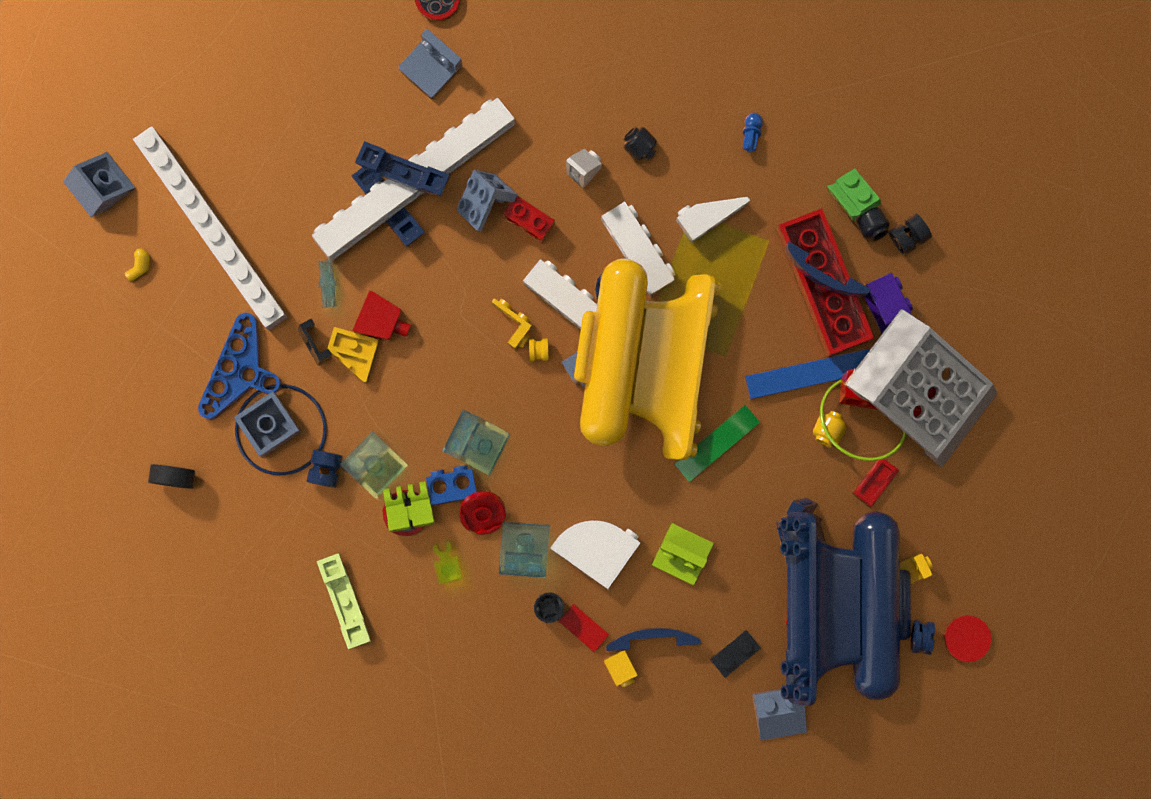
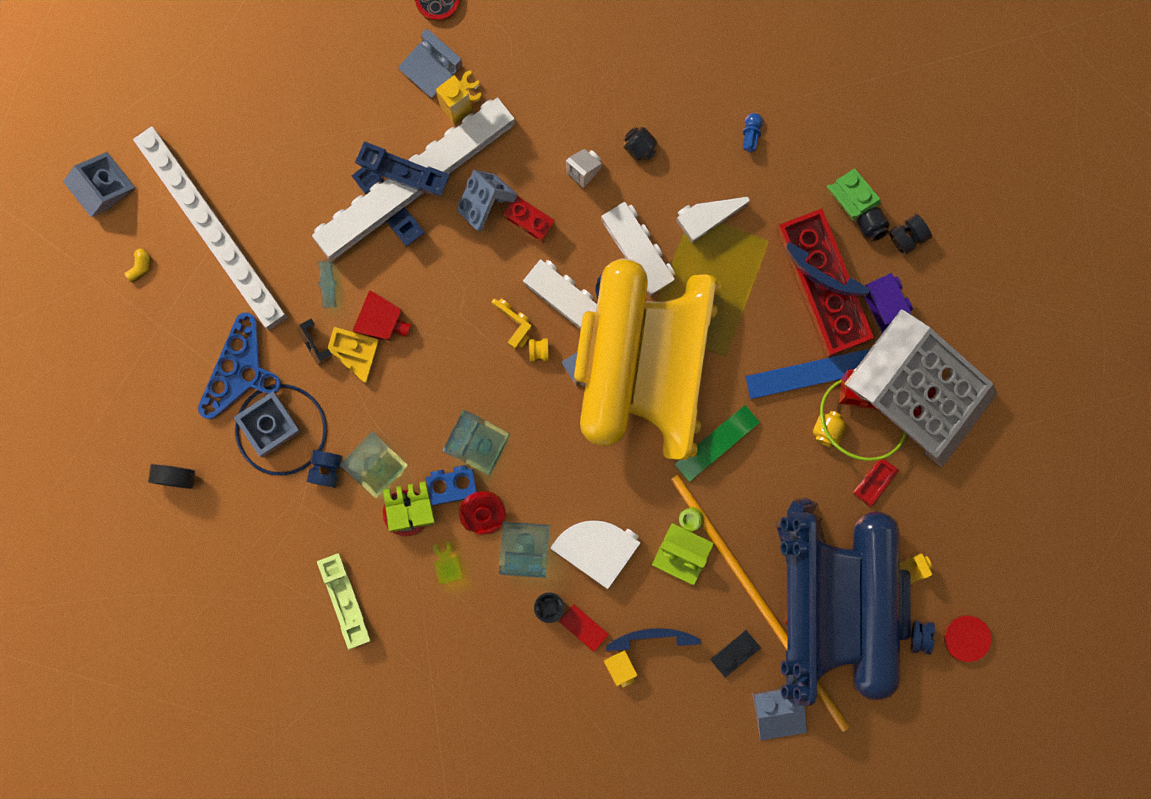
(455, 97): none -> yellow brick
(691, 519): none -> lime tile
(754, 594): none -> light orange piece

